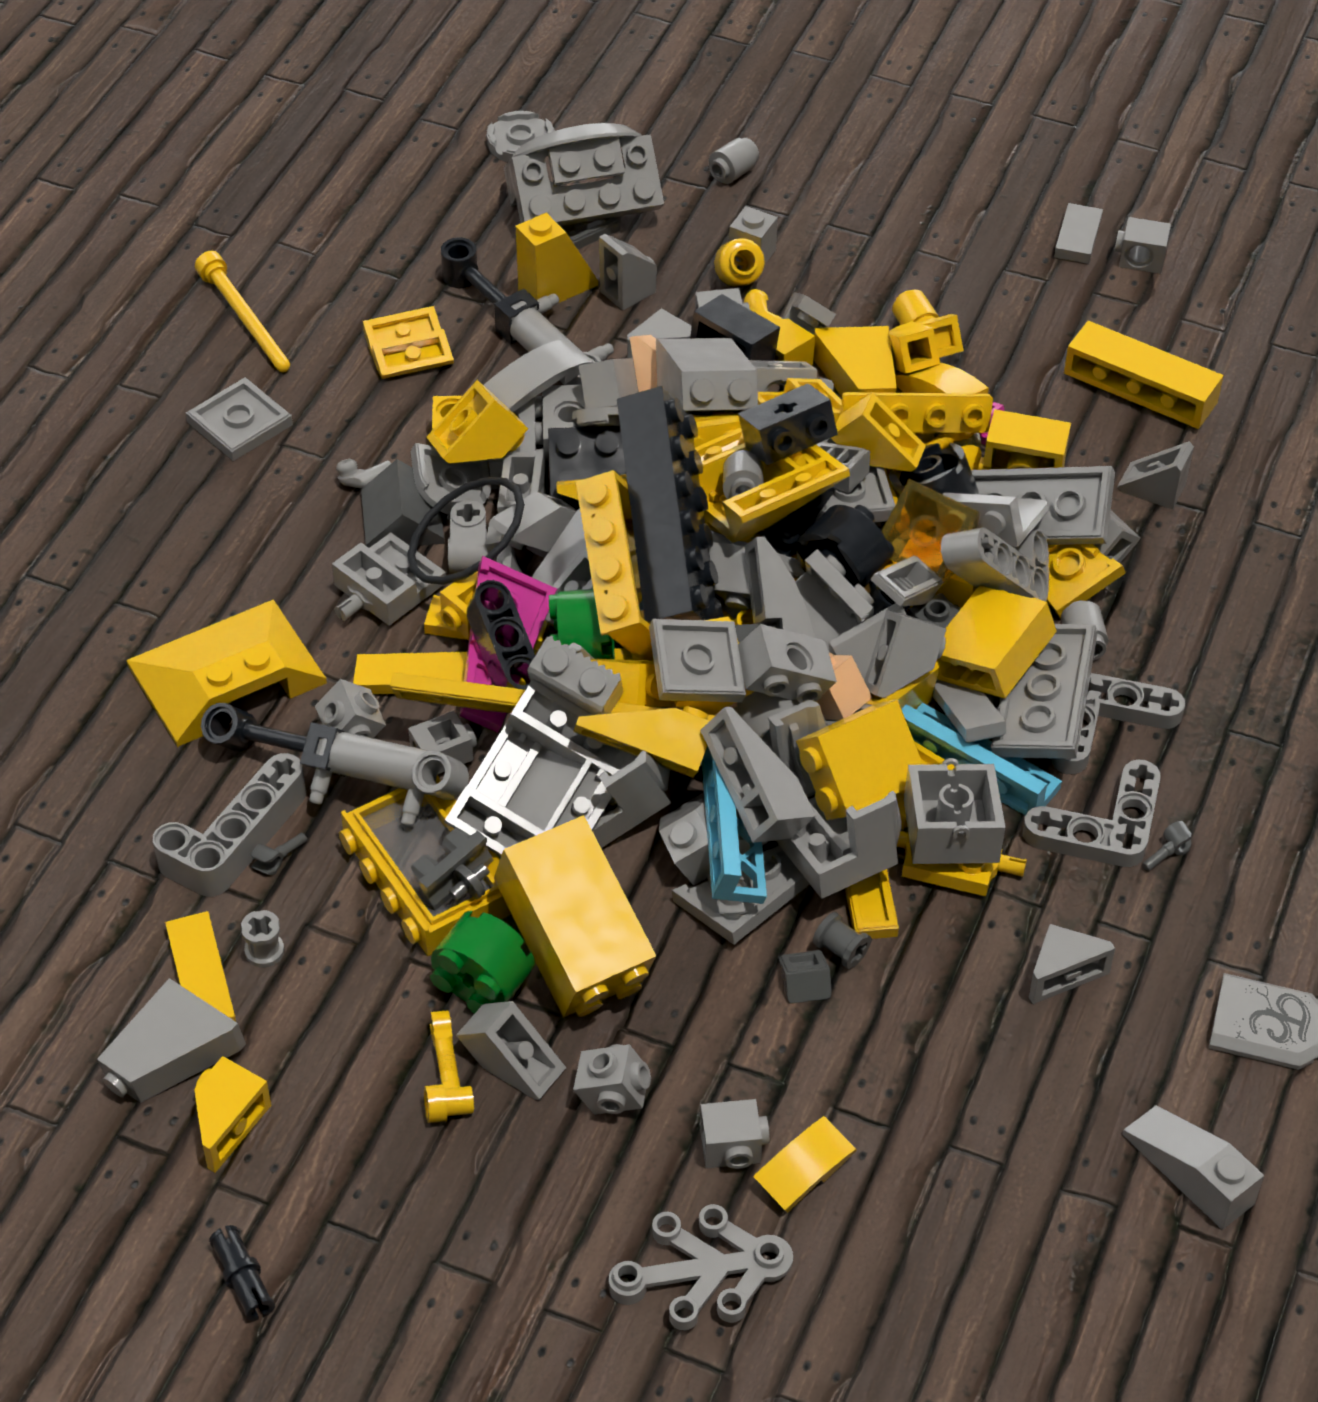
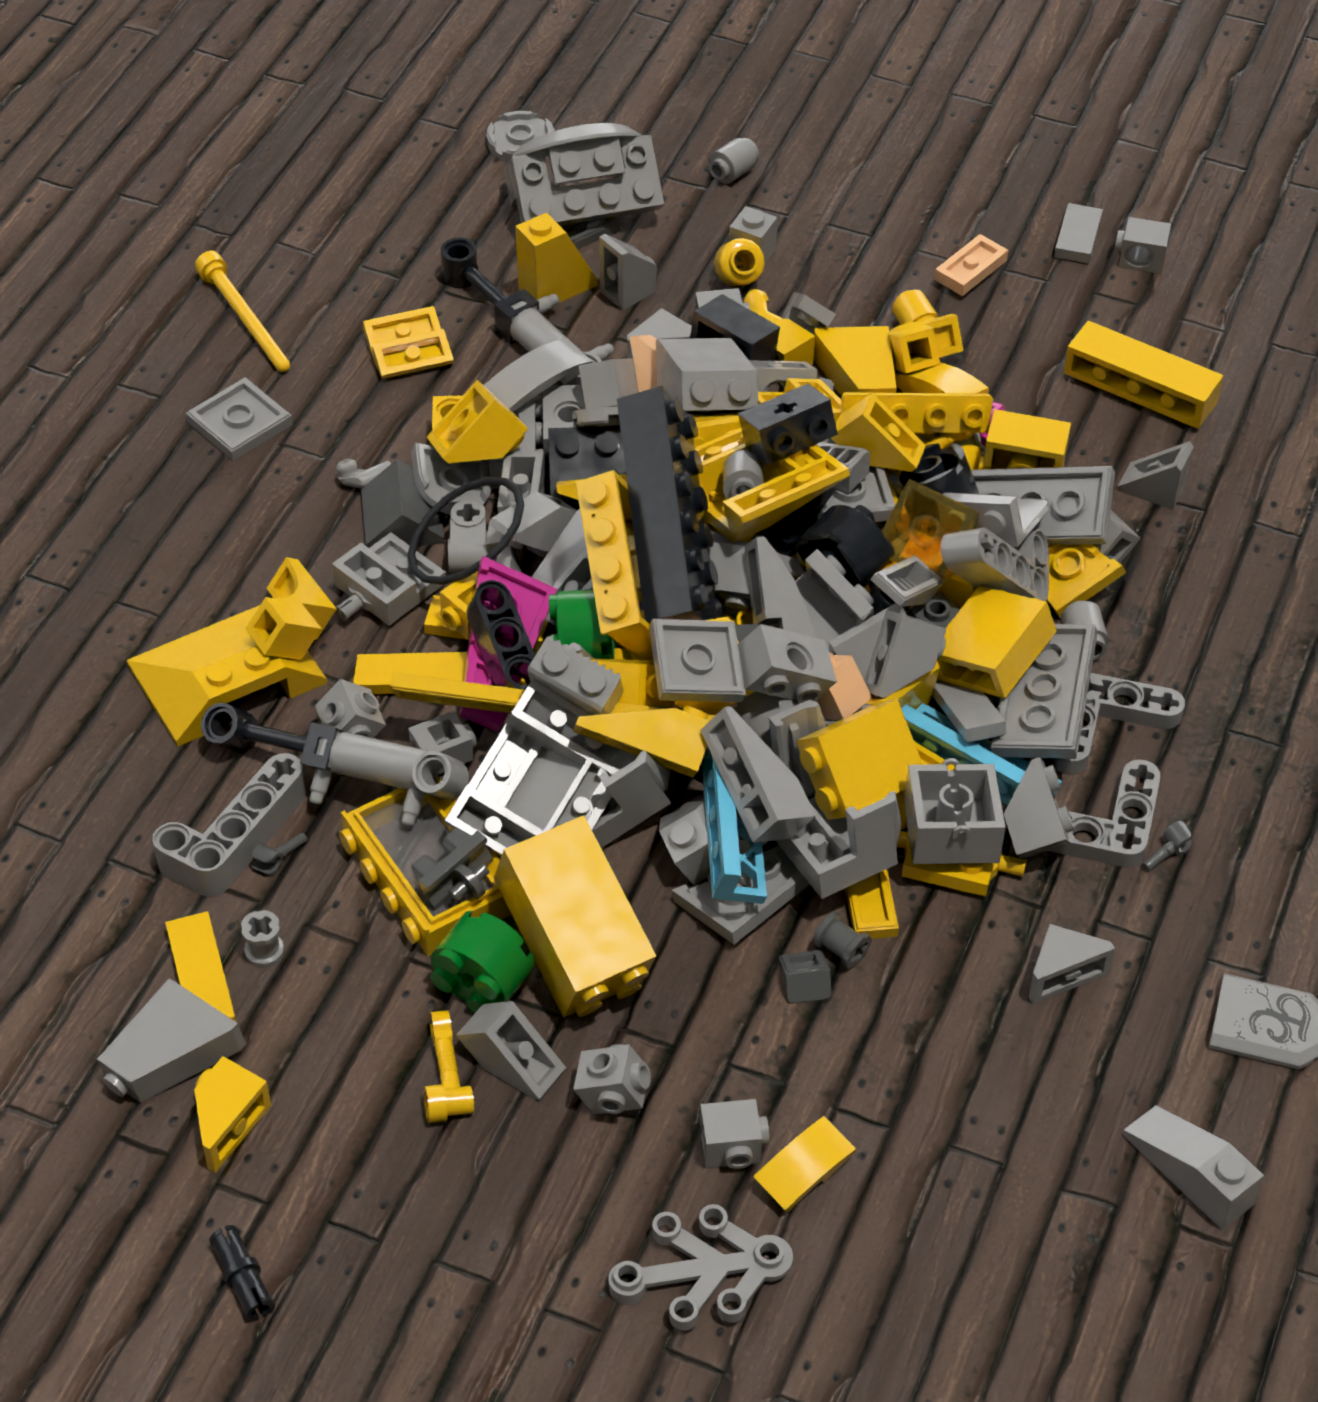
(294, 615): none -> yellow arch
(971, 265): none -> light nougat plate
(1034, 814): none -> light grey slope

